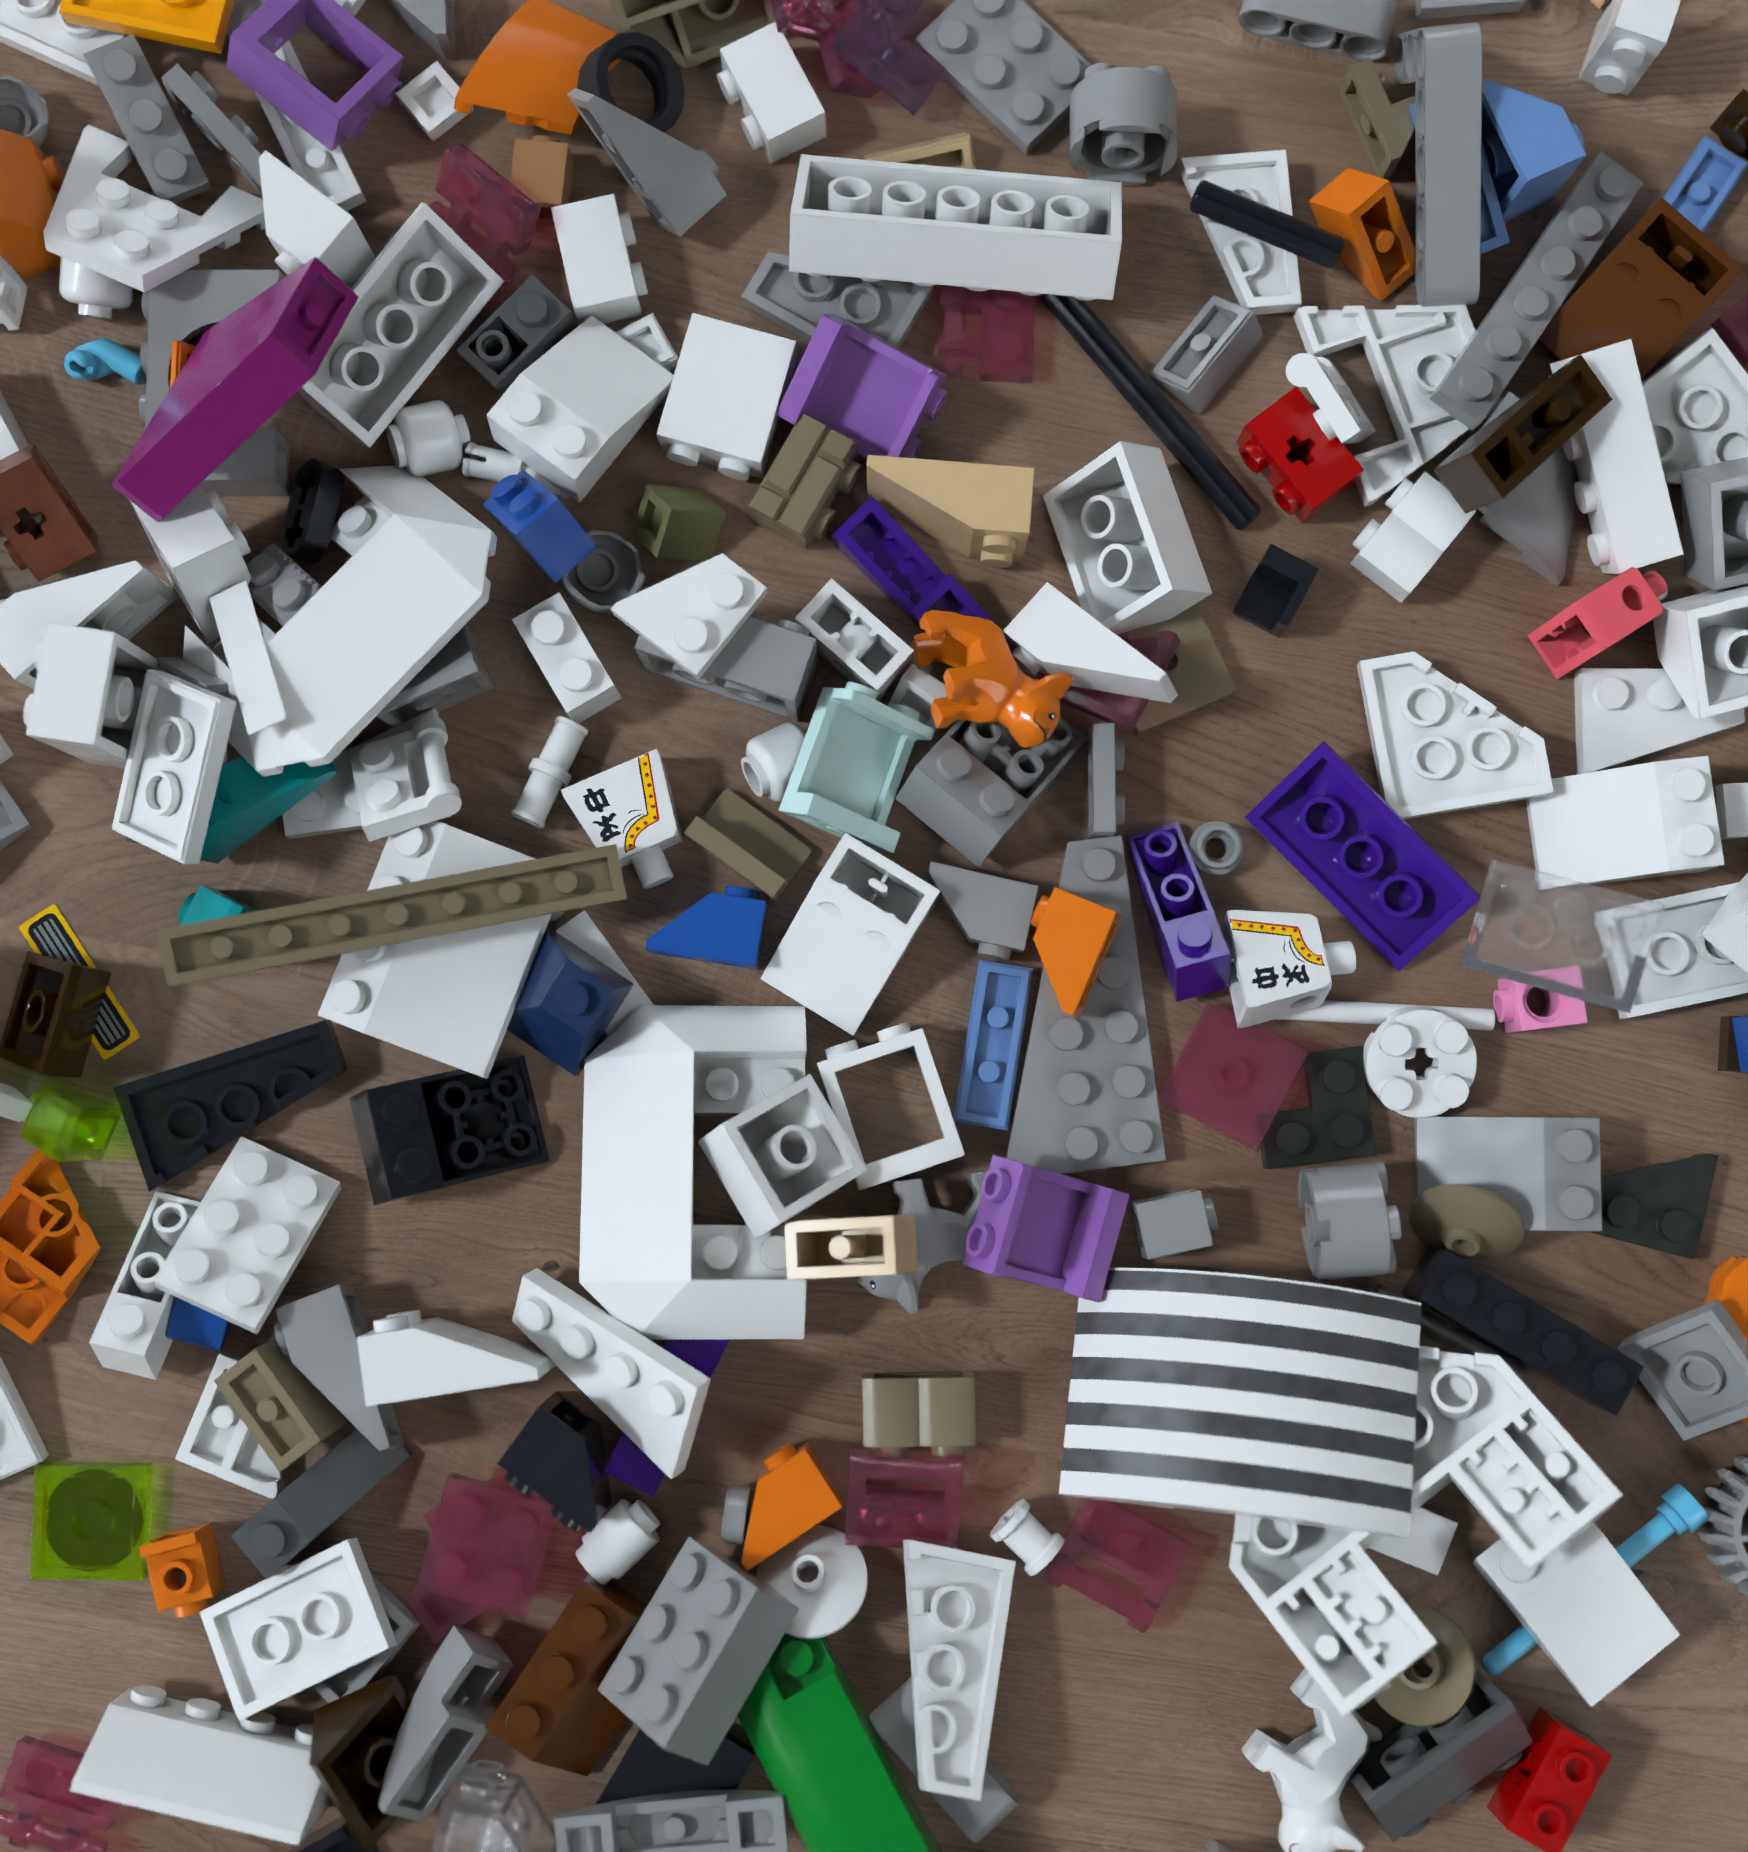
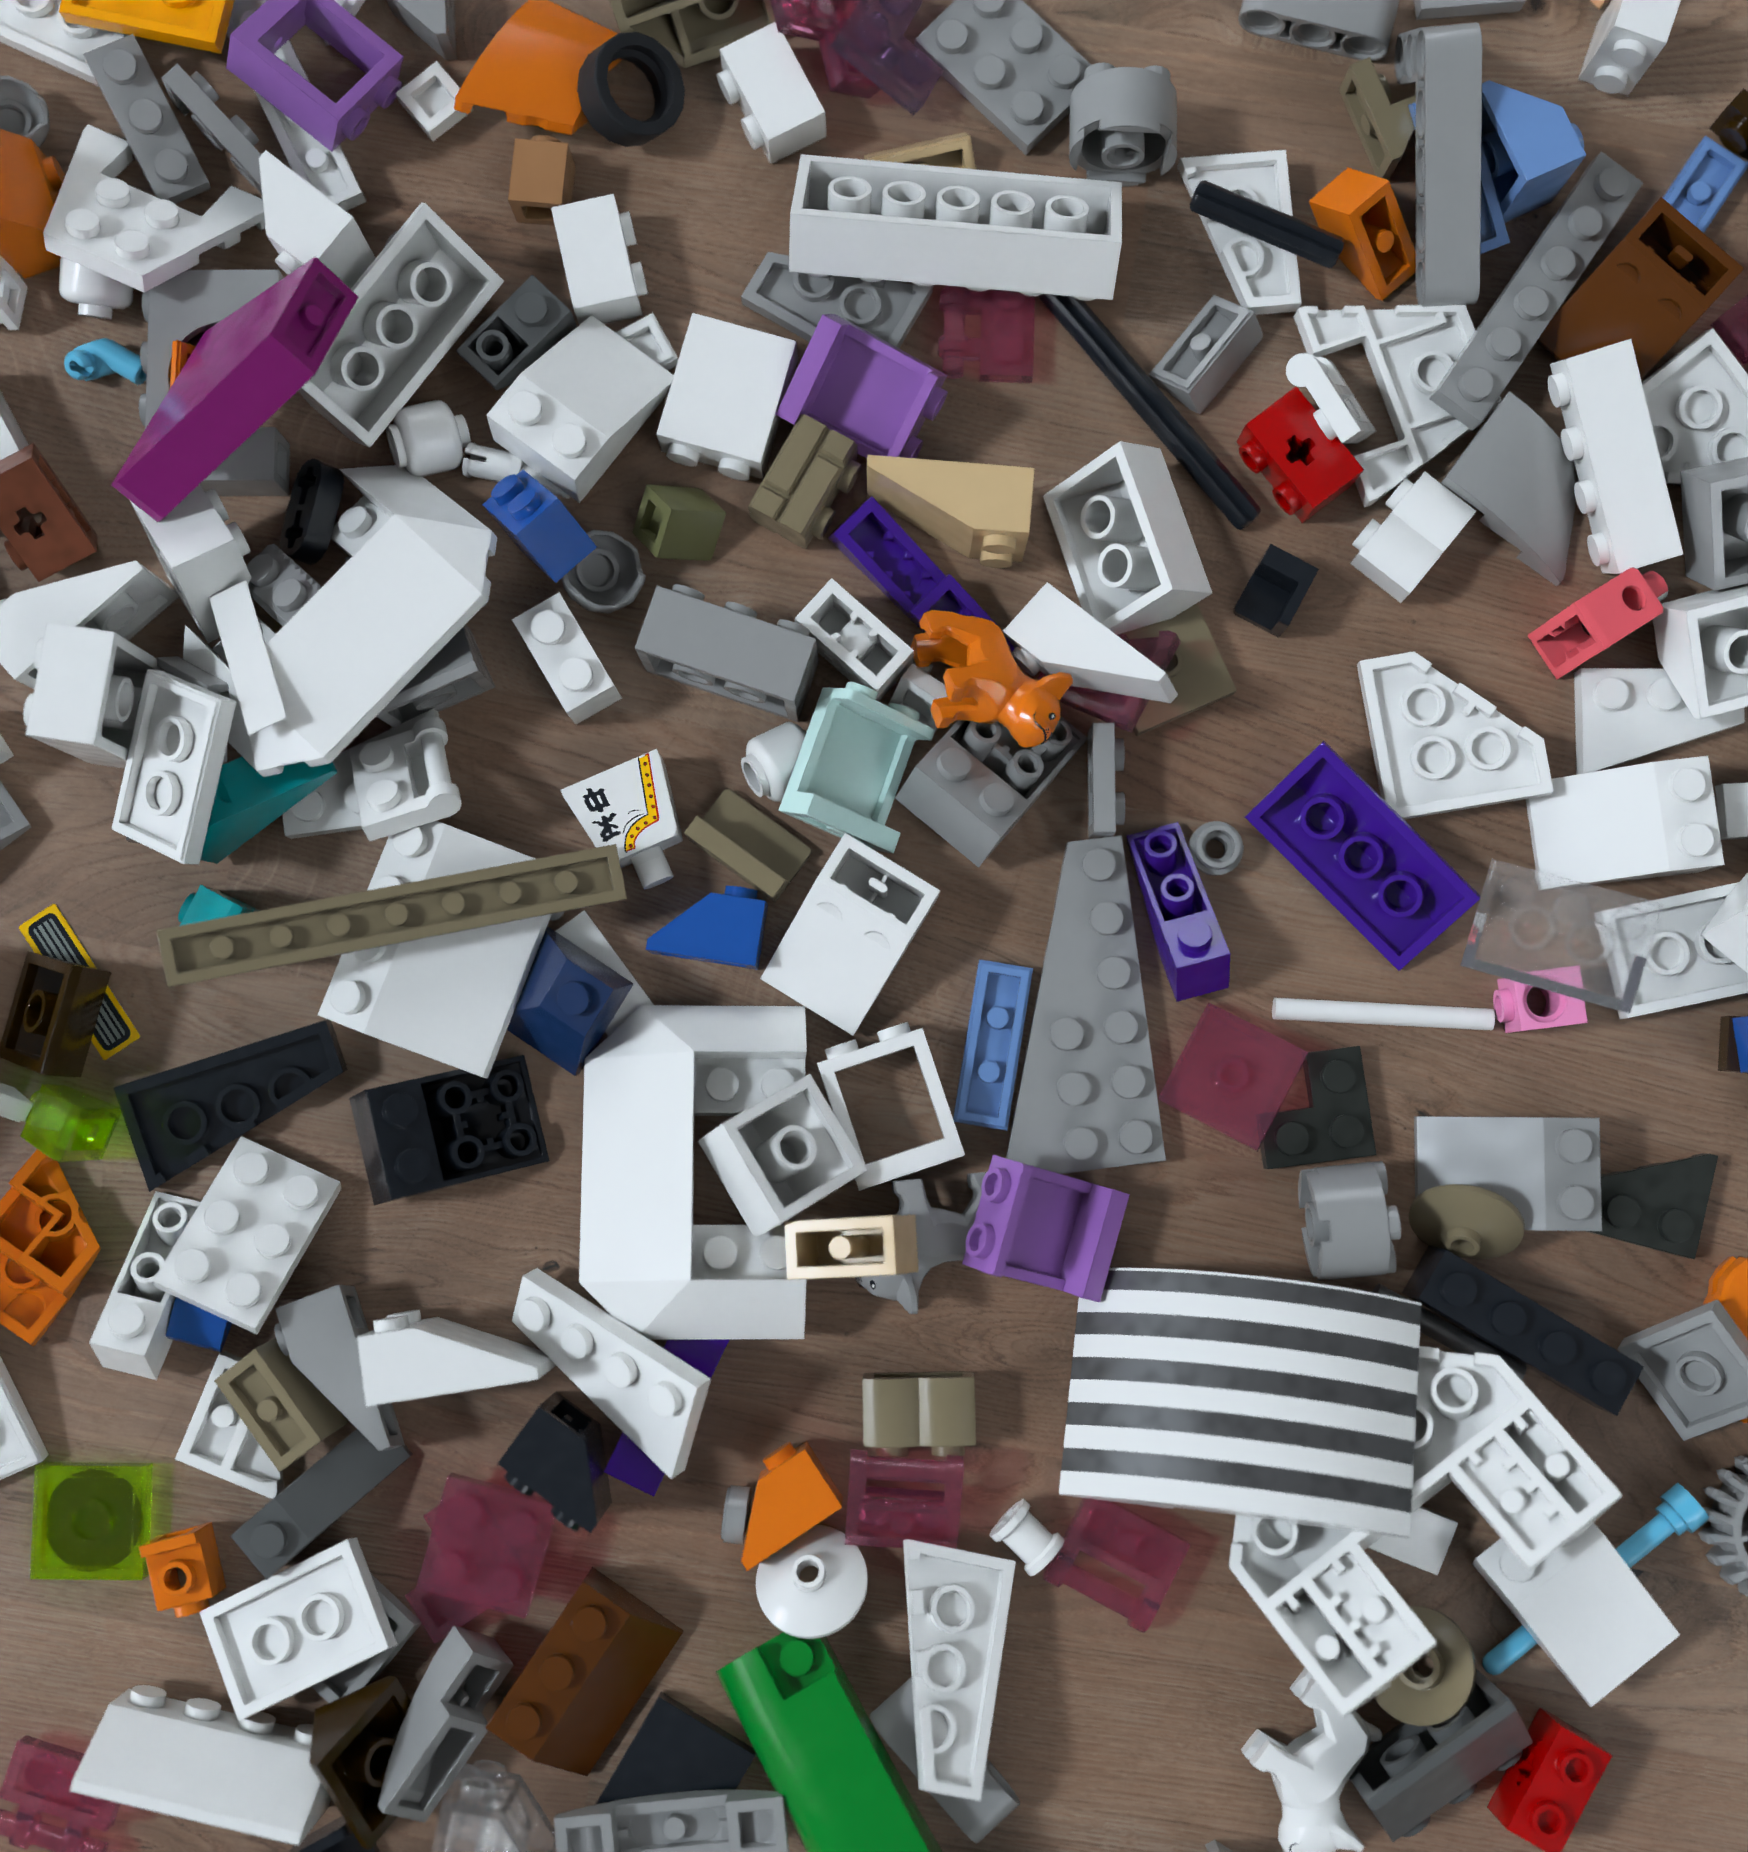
(490, 202): clear pink plate -> none
(549, 772): white pin -> none
(618, 1541): white brick -> none
(666, 174): light grey slope -> none
(693, 611): white wing -> none
(697, 1651): light grey brick -> none
(986, 908): light grey slope -> none
(1072, 944): orange slope -> none
(1173, 1223): light grey brick -> none
(1280, 964): white torso -> none
(1442, 1085): white plate -> none
(1523, 436): dark brown slope -> none

